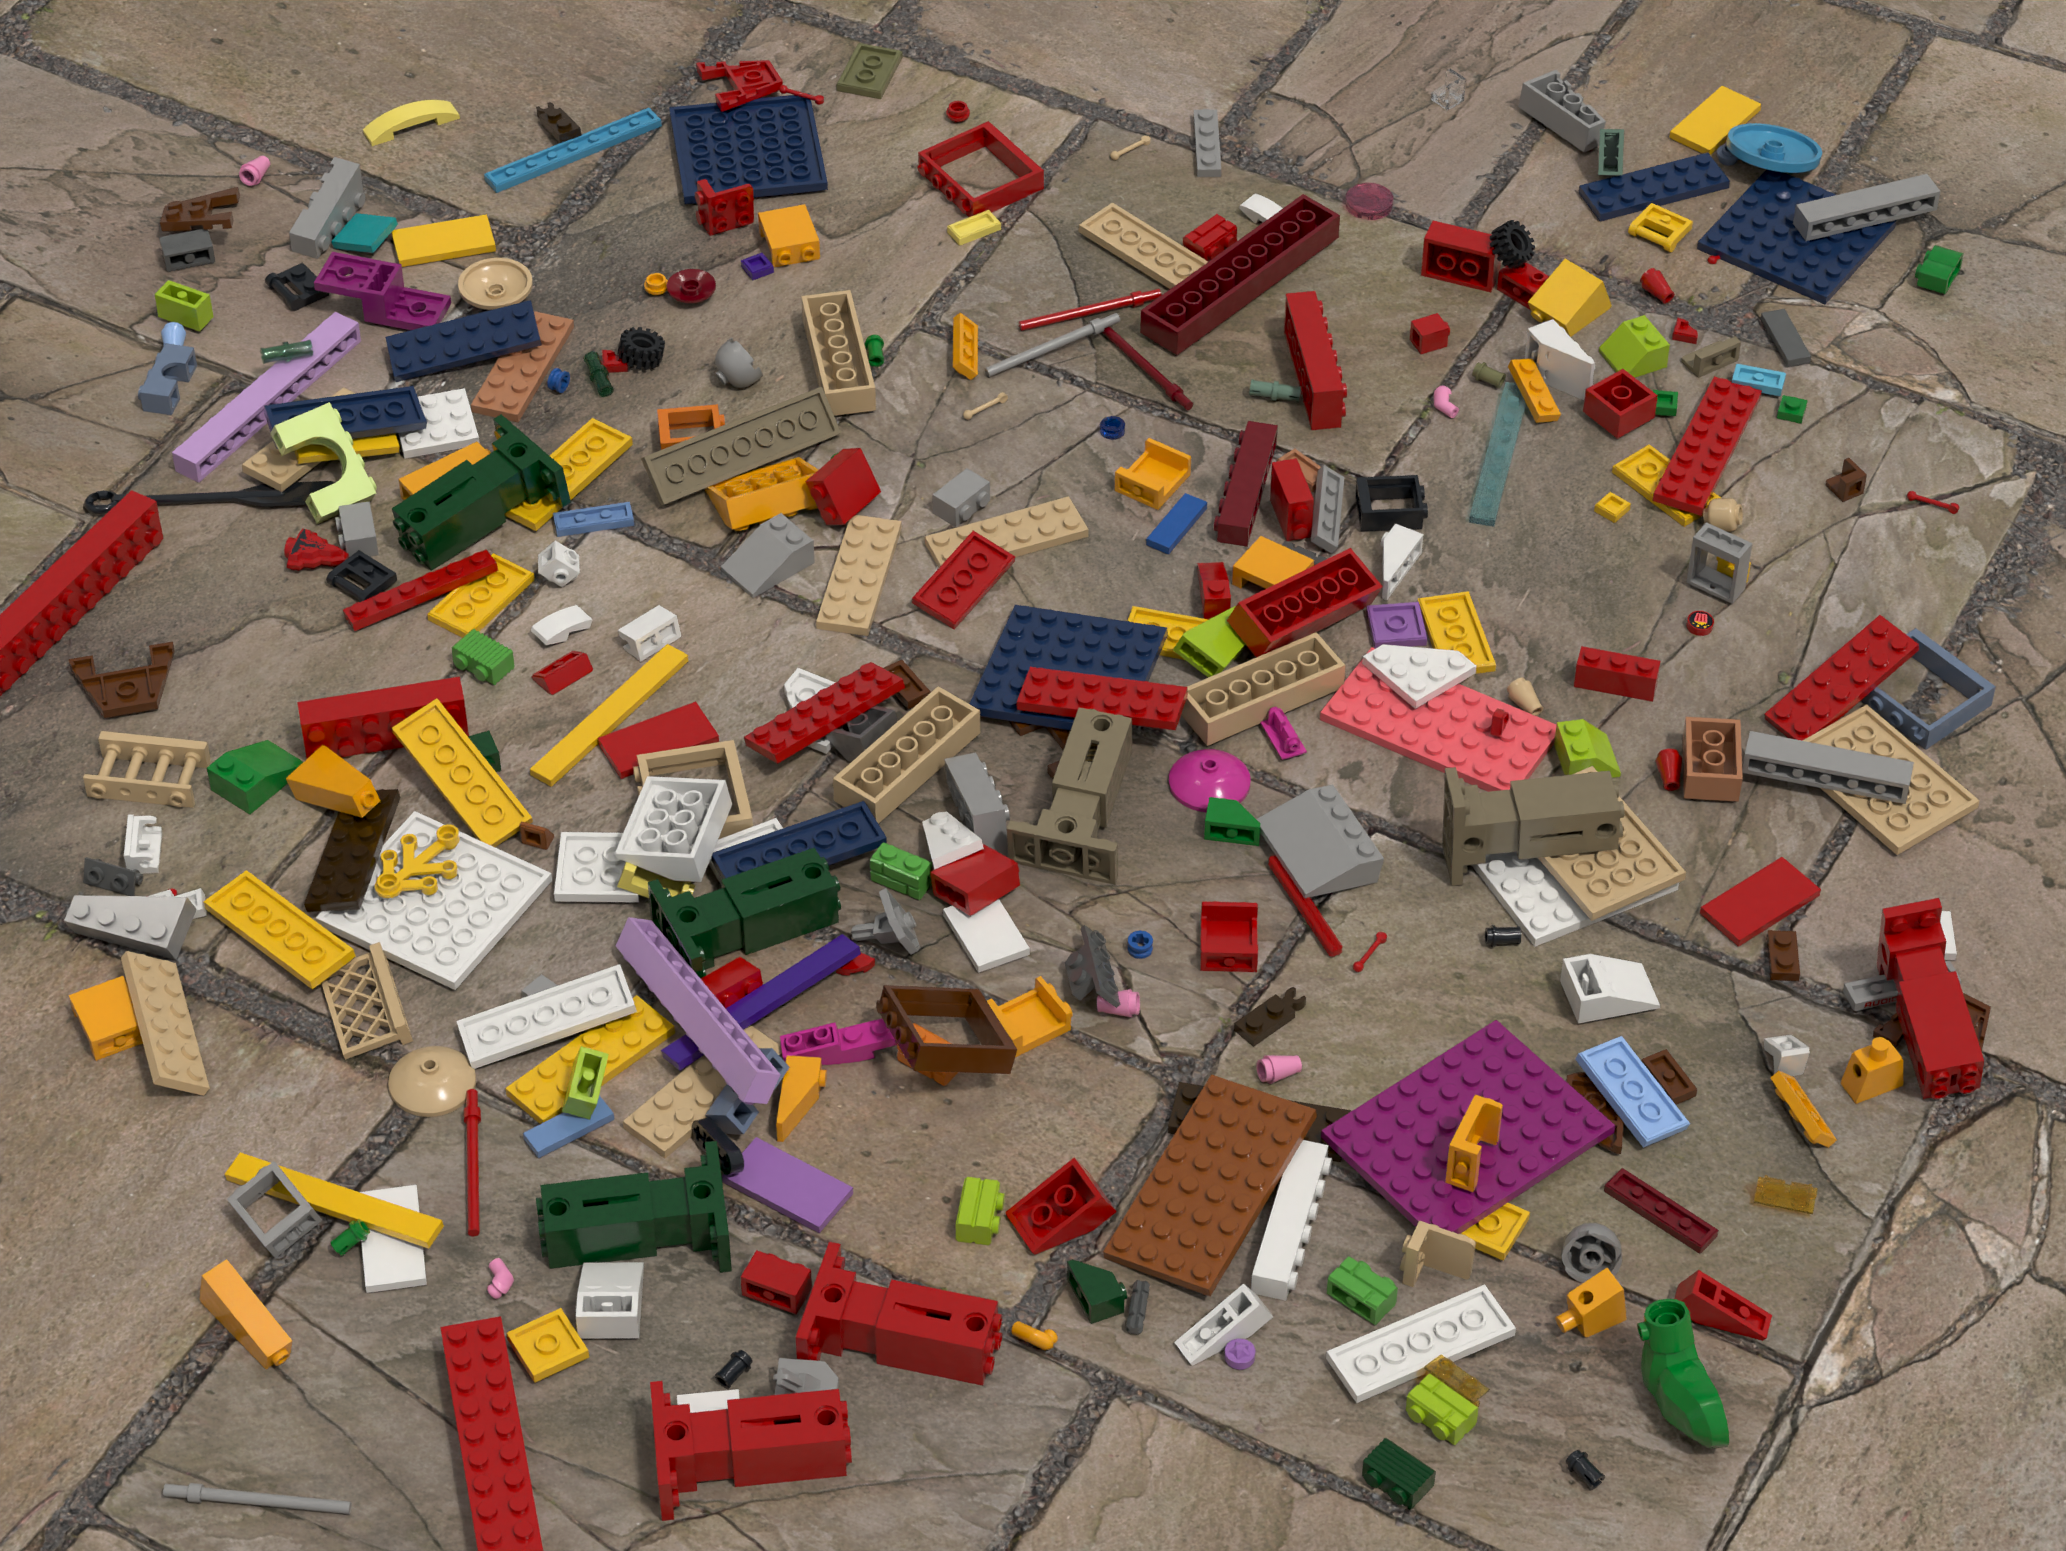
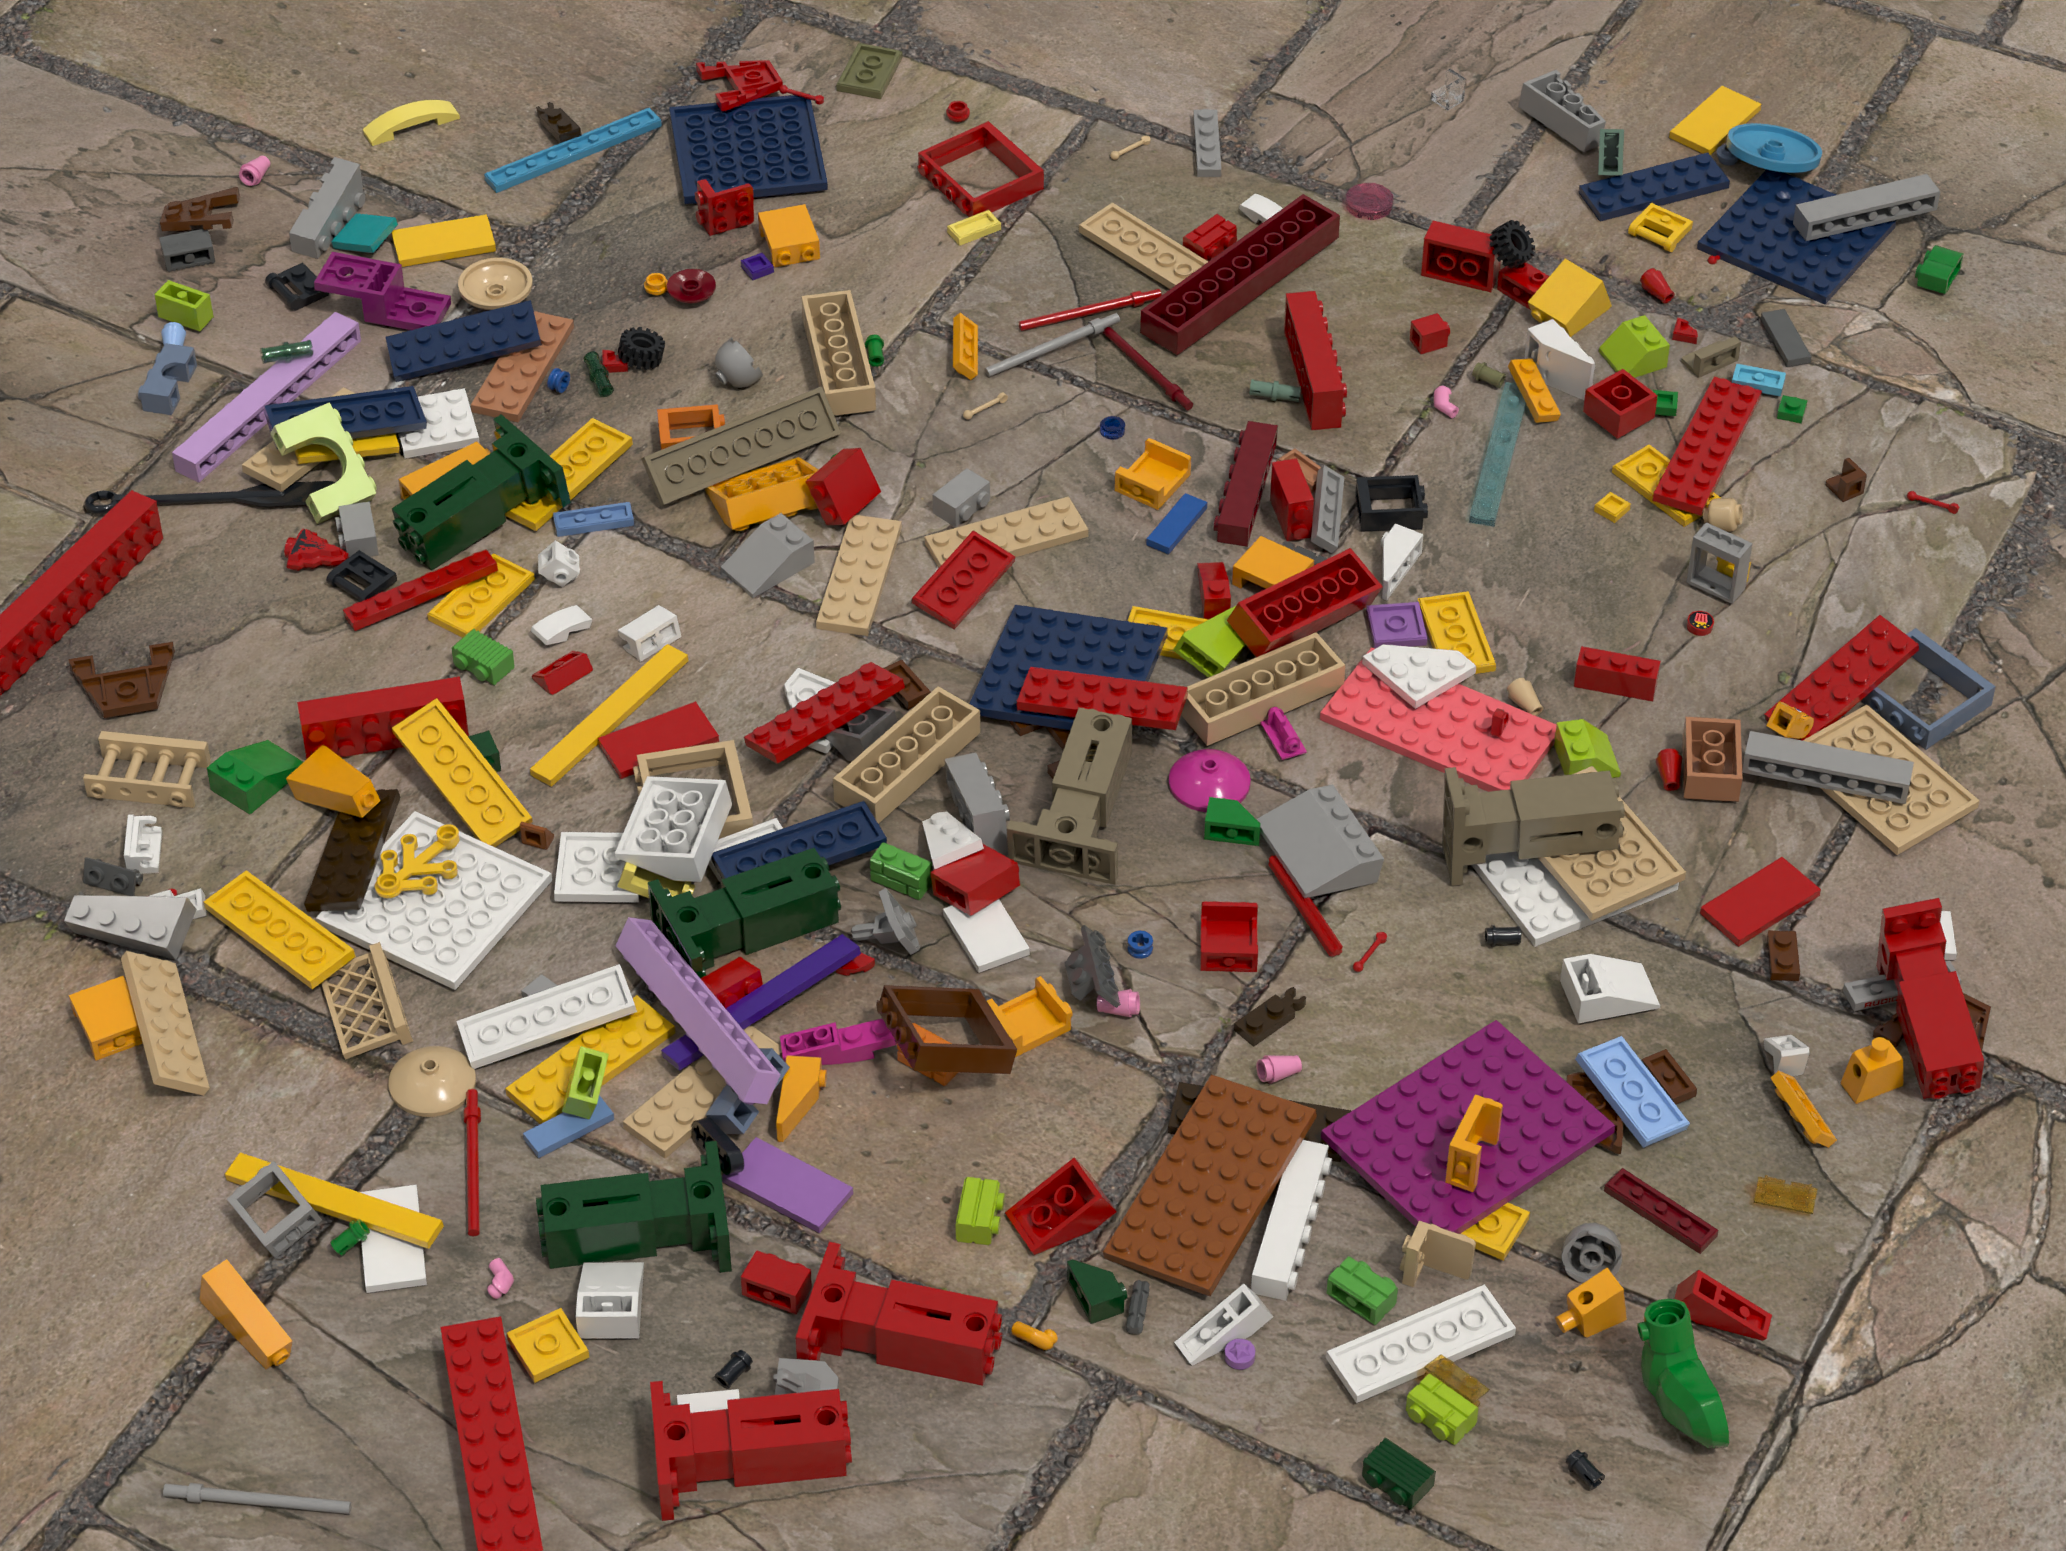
(1790, 721): none -> light orange leg

